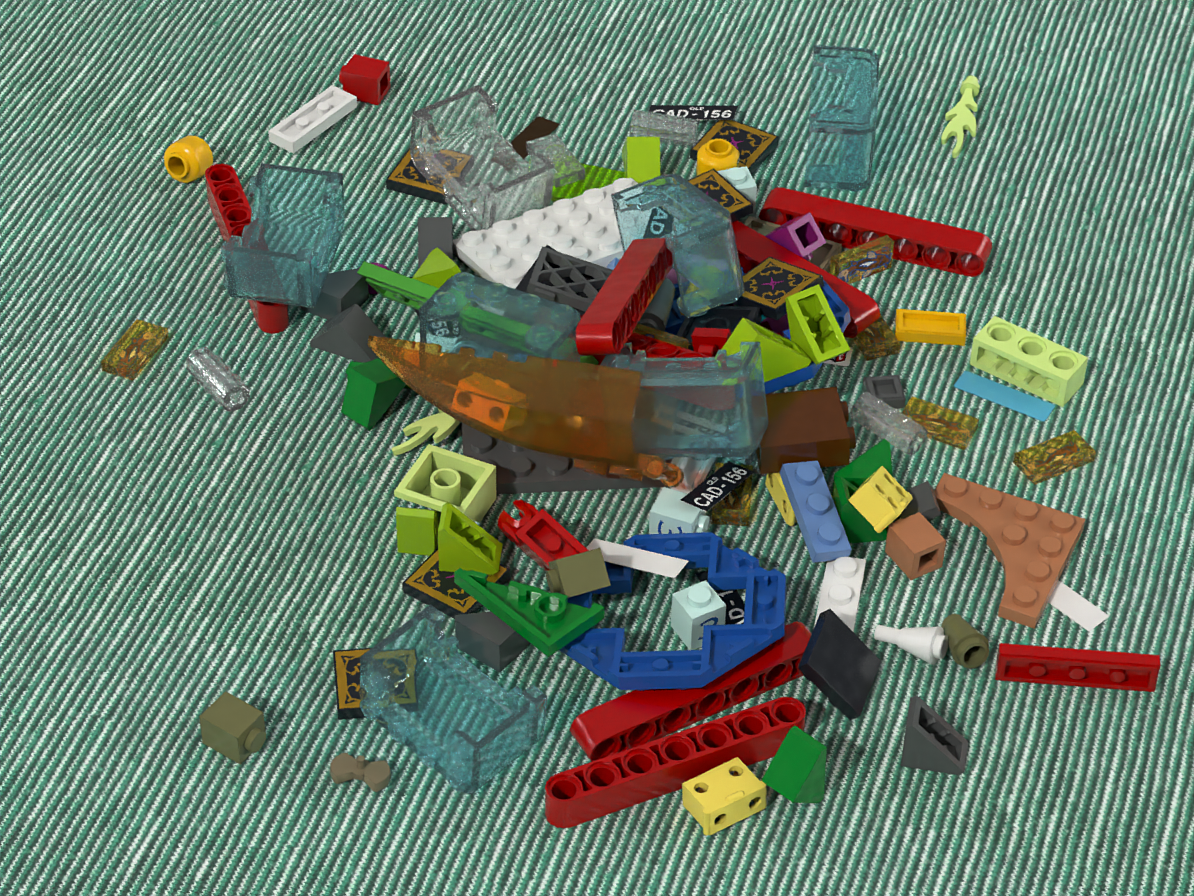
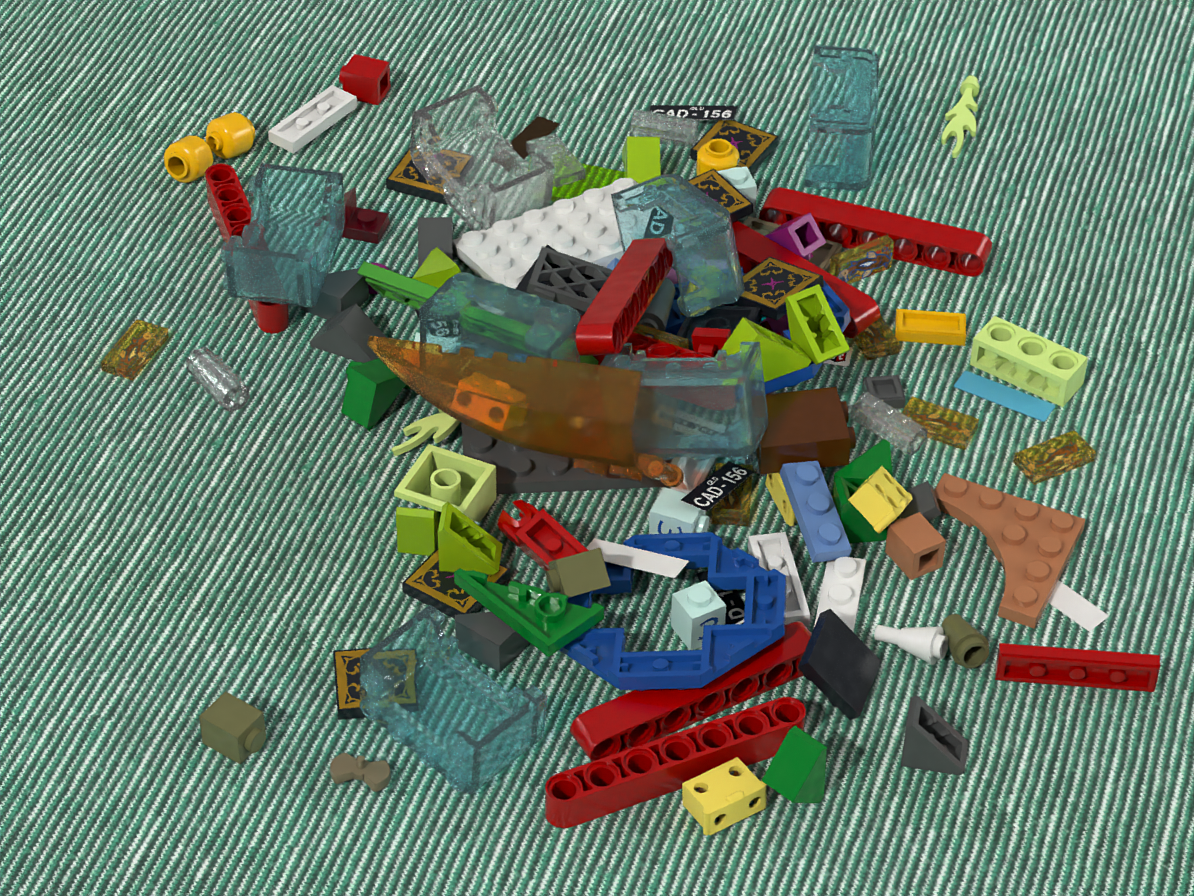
(230, 135): none -> yellow head
(363, 223): none -> dark red slope
(775, 553): none -> white plate

